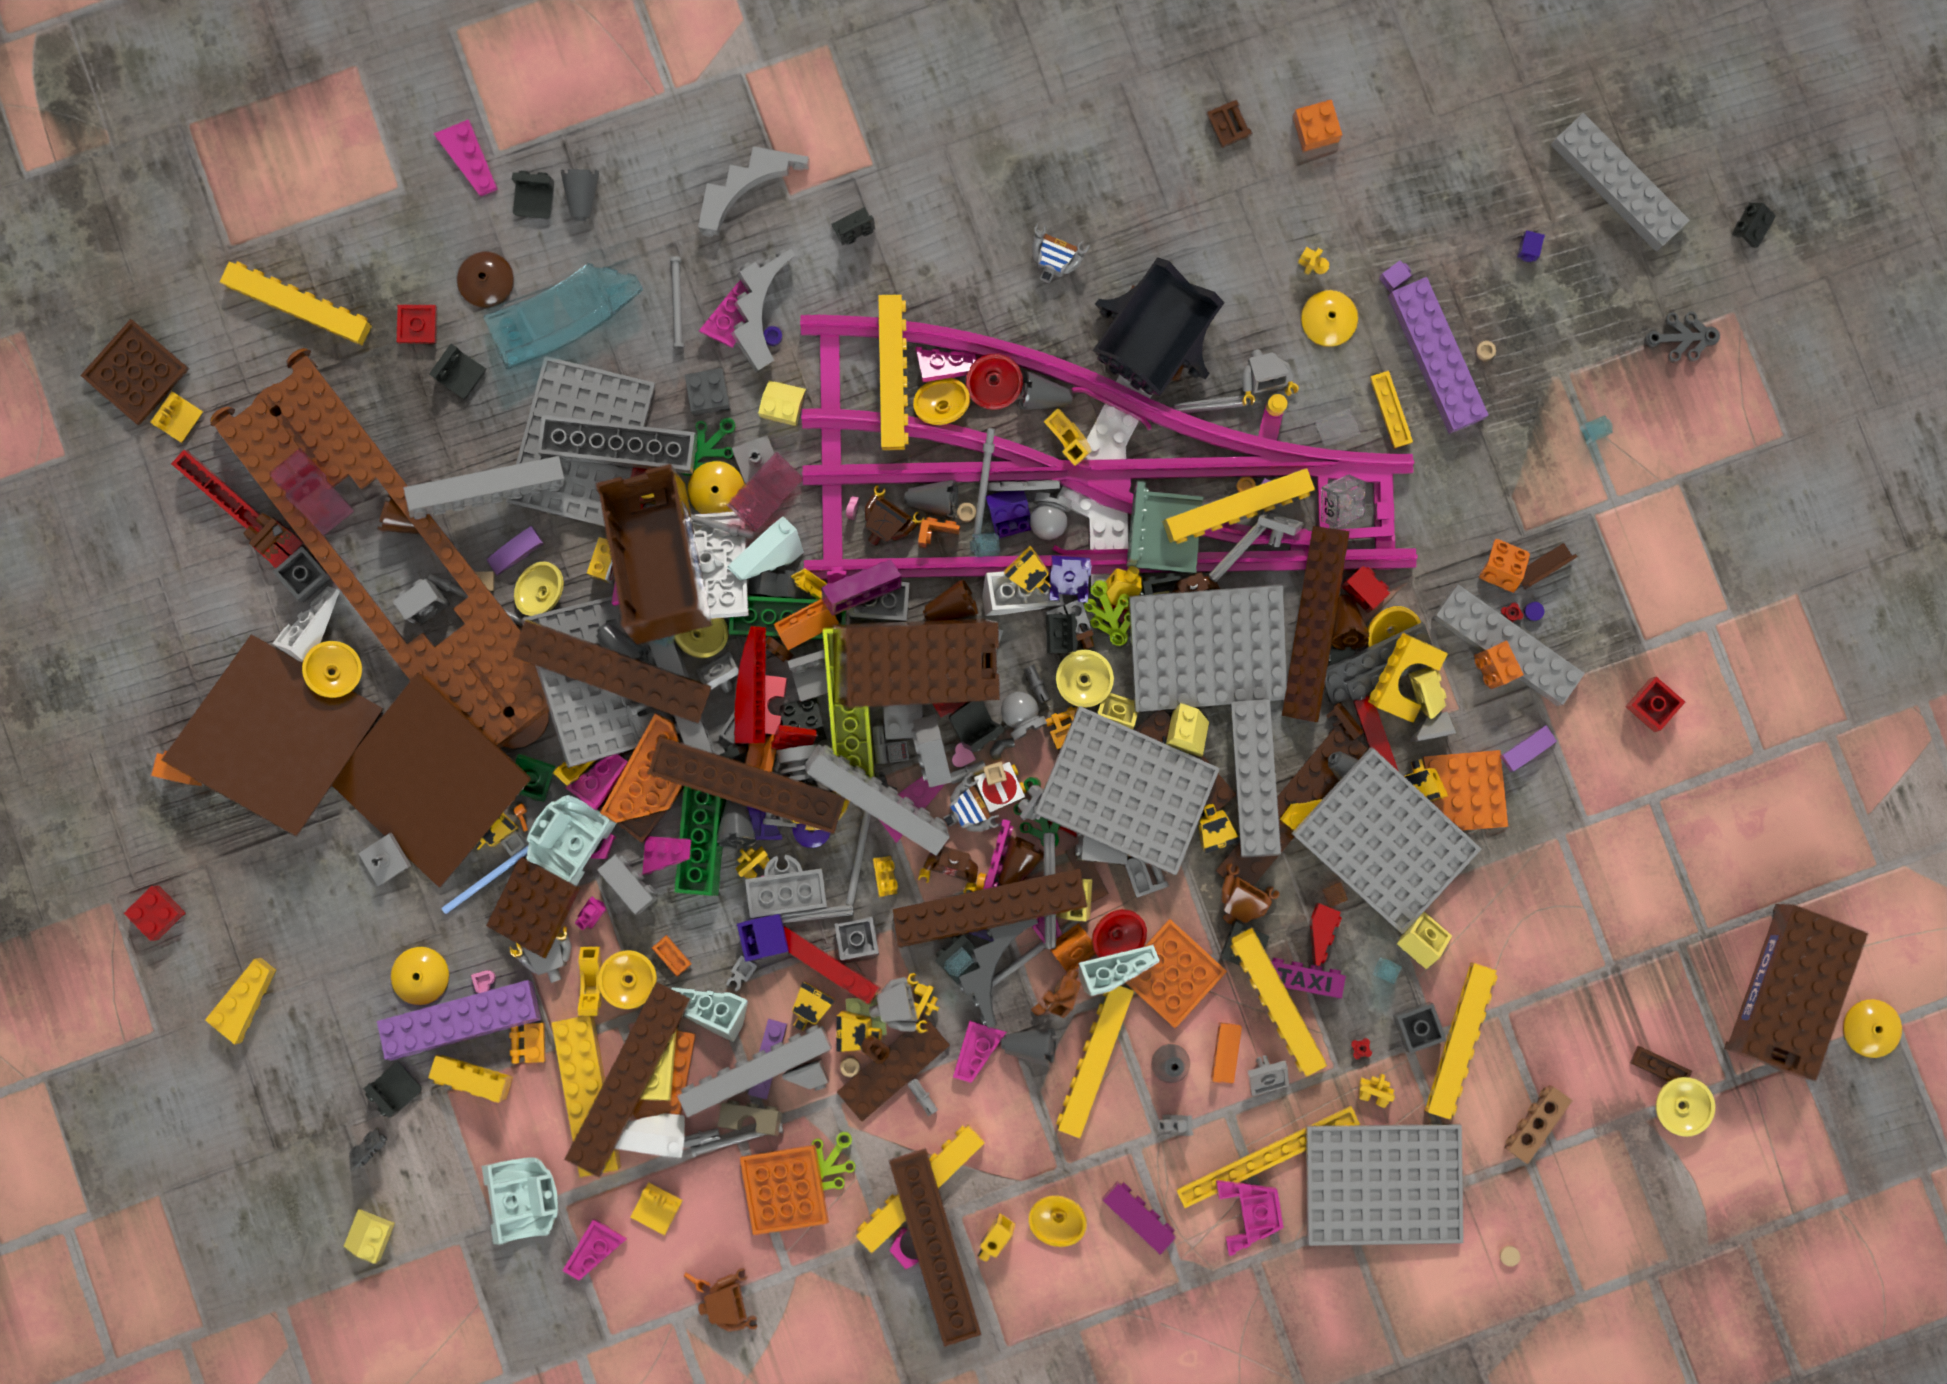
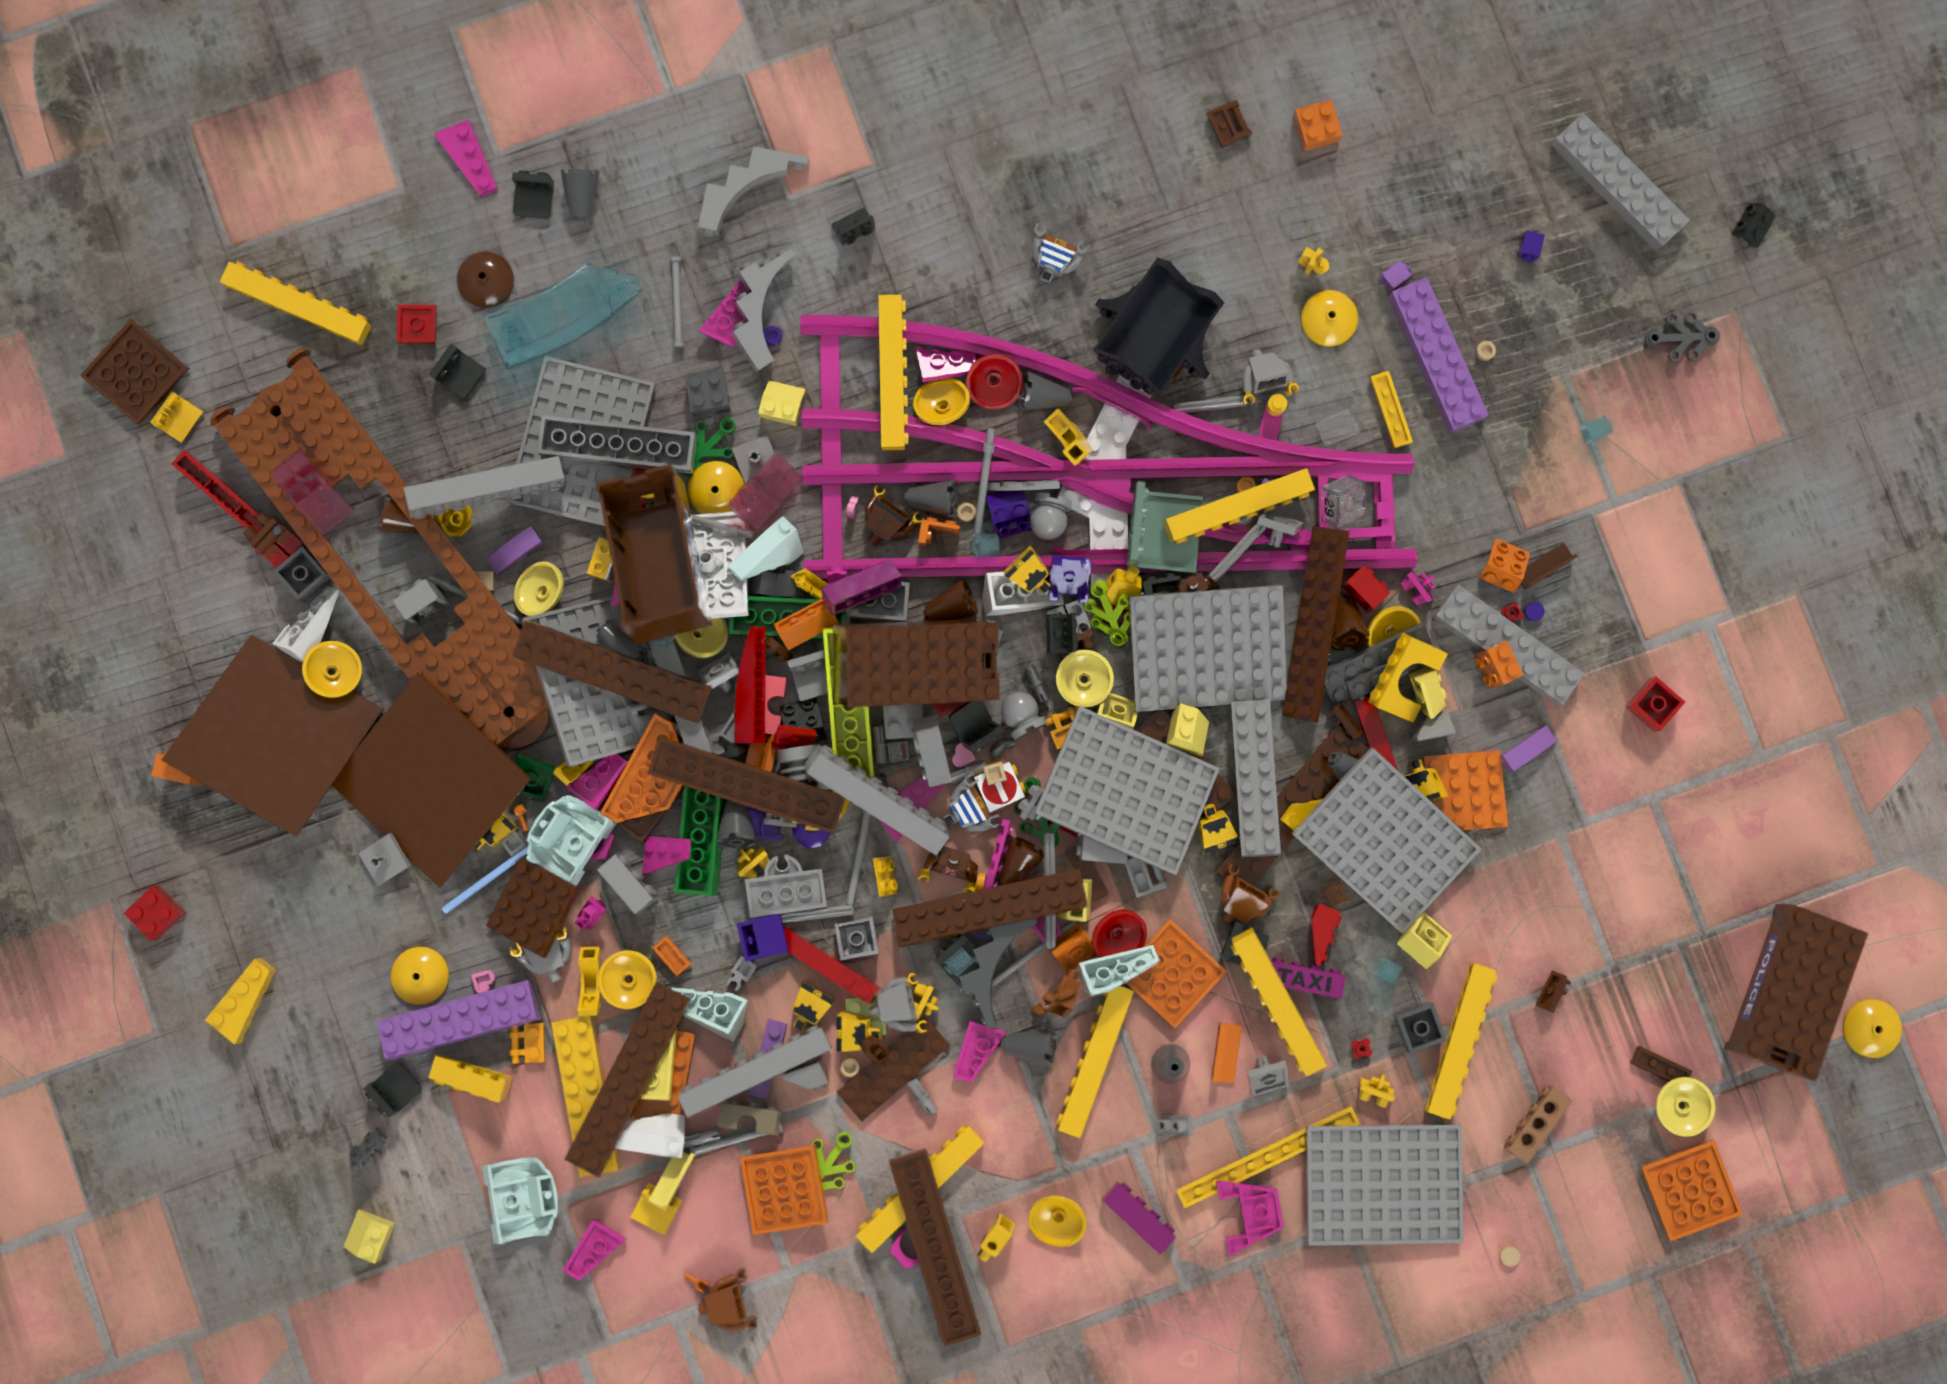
(455, 522): none -> yellow cylinder
(670, 1180): none -> light yellow panel
(1413, 580): none -> dark pink hips
(1552, 991): none -> reddish brown plate
(1691, 1190): none -> orange plate

